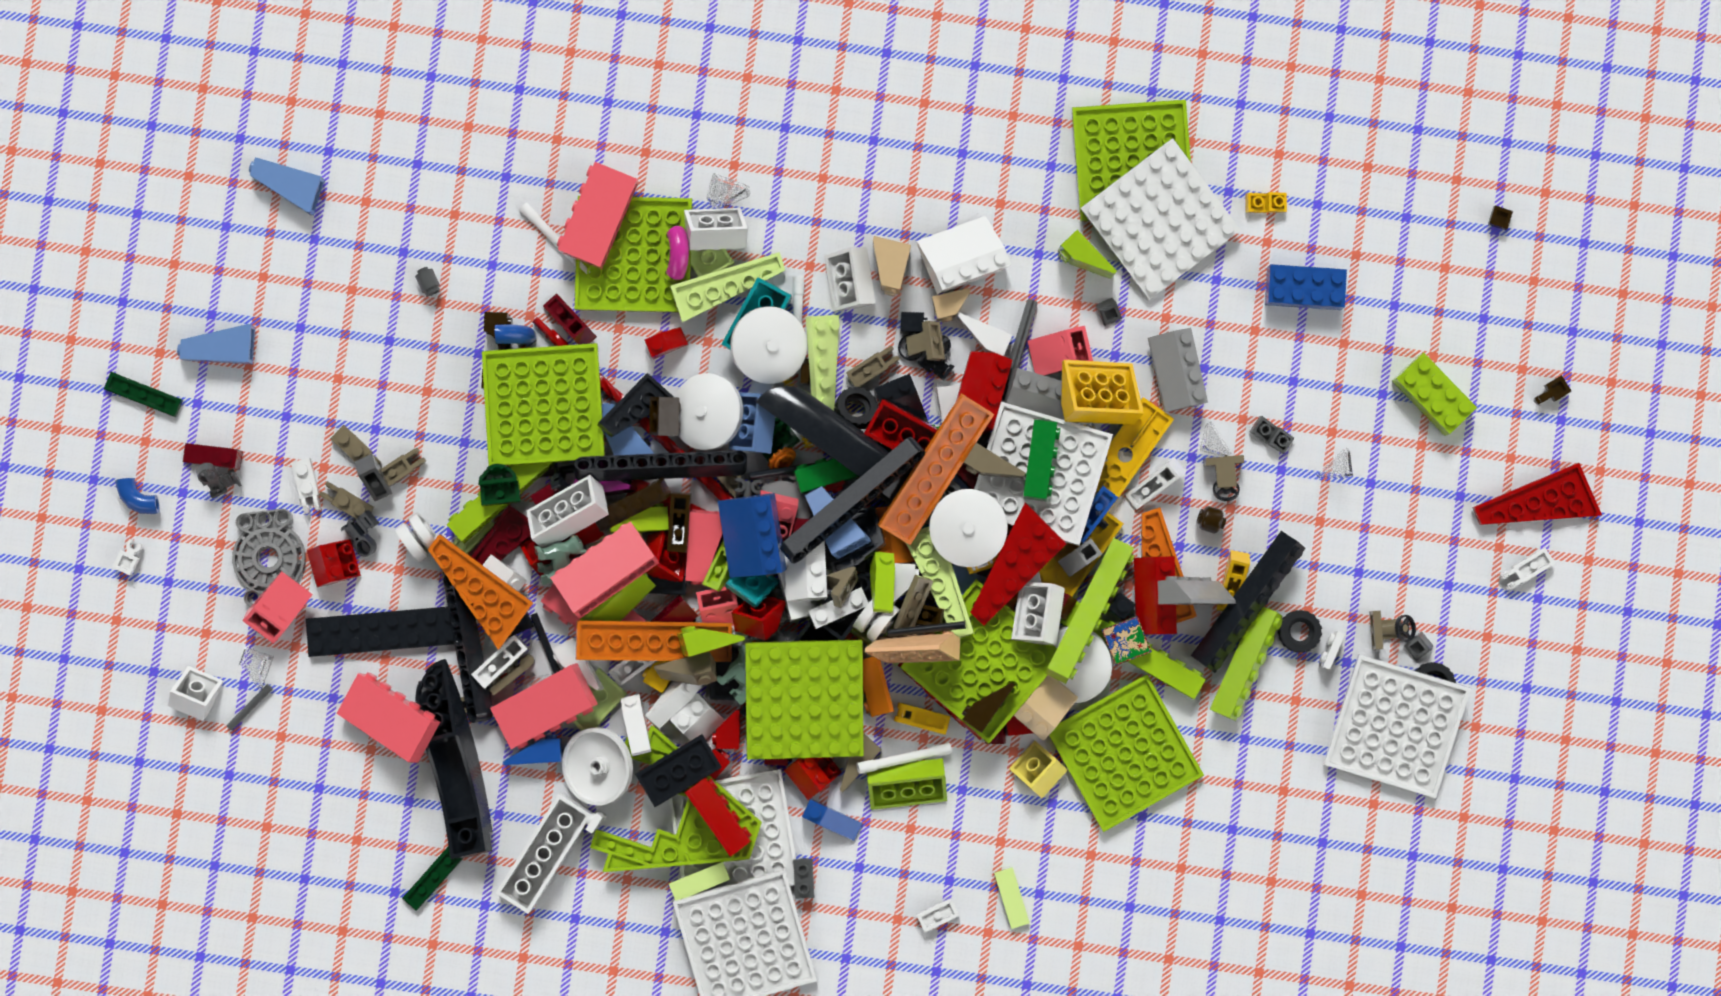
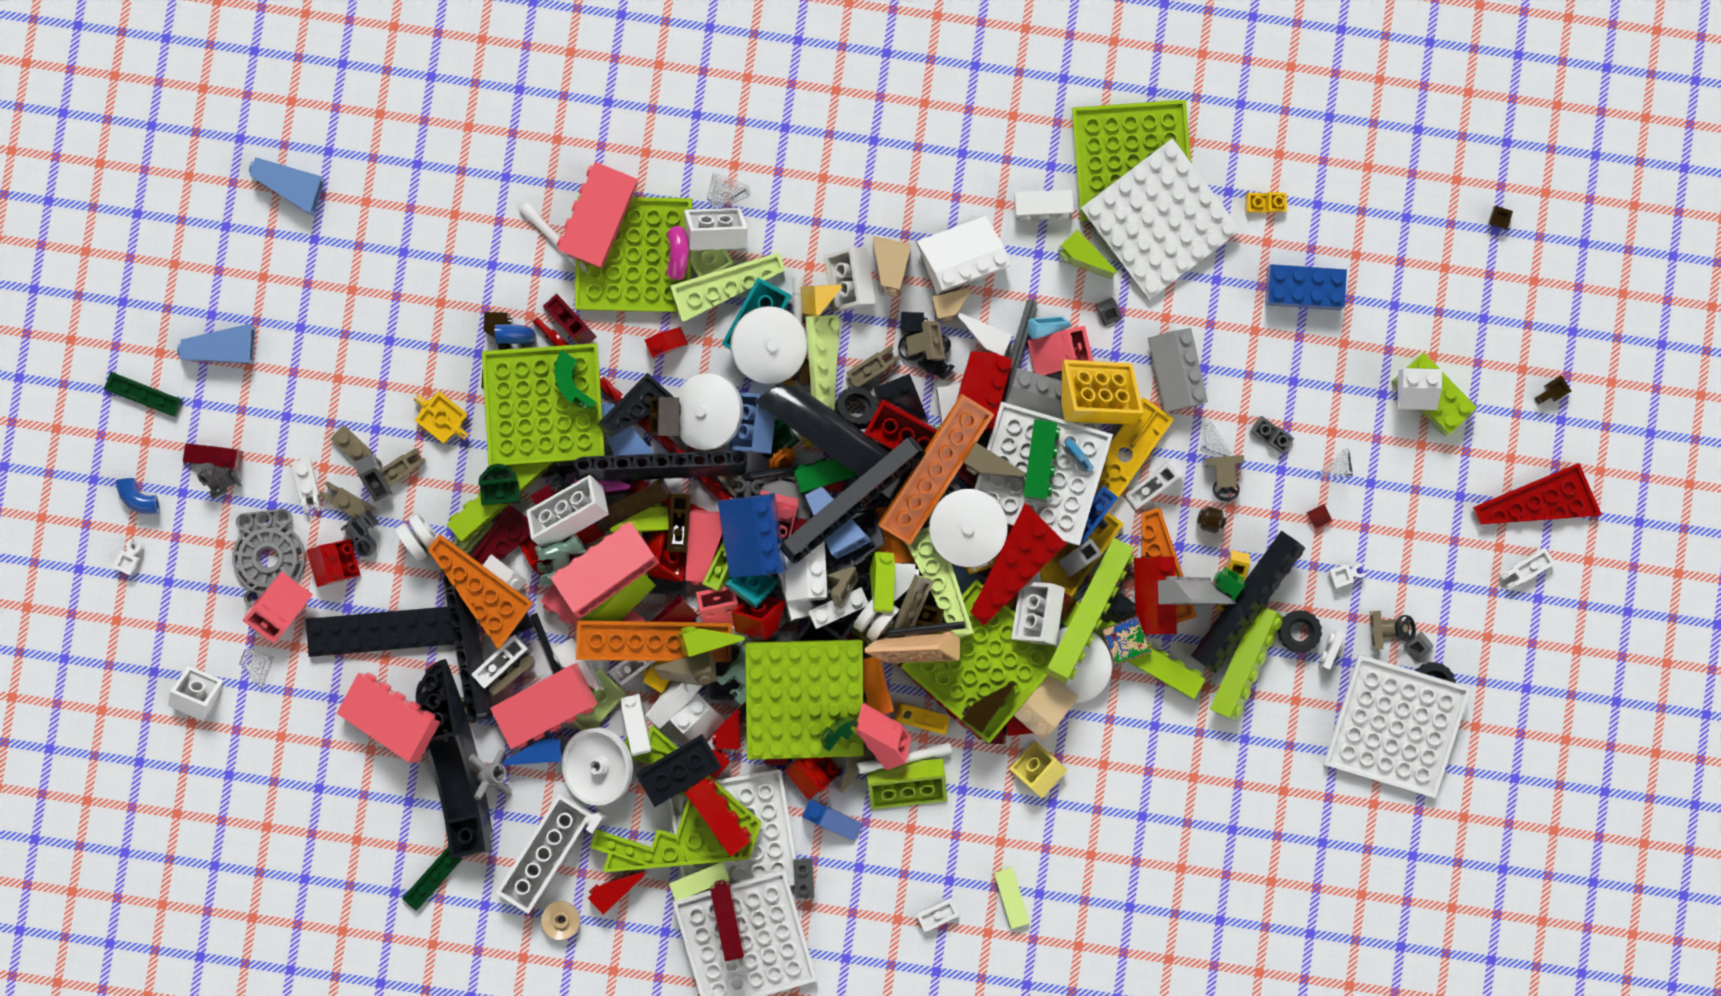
(249, 707): dark grey bar -> none
(427, 281): dark grey brick -> none
(441, 417): none -> yellow plate
(490, 774): none -> light grey bar
(553, 927): none -> tan dish
(564, 377): none -> green arch
(610, 892): none -> red slope
(727, 920): none -> dark red slope
(816, 298): none -> yellow slope
(839, 728): none -> dark green slope
(883, 737): none -> coral slope
(1043, 204): none -> white brick
(1044, 326): none -> medium azure slope
(1078, 455): none -> dark azure tile
(1125, 752): lime plate -> none
(1229, 582): none -> green brick
(1319, 516): none -> tile
(1344, 575): none -> white plate
(1419, 388): none -> white slope

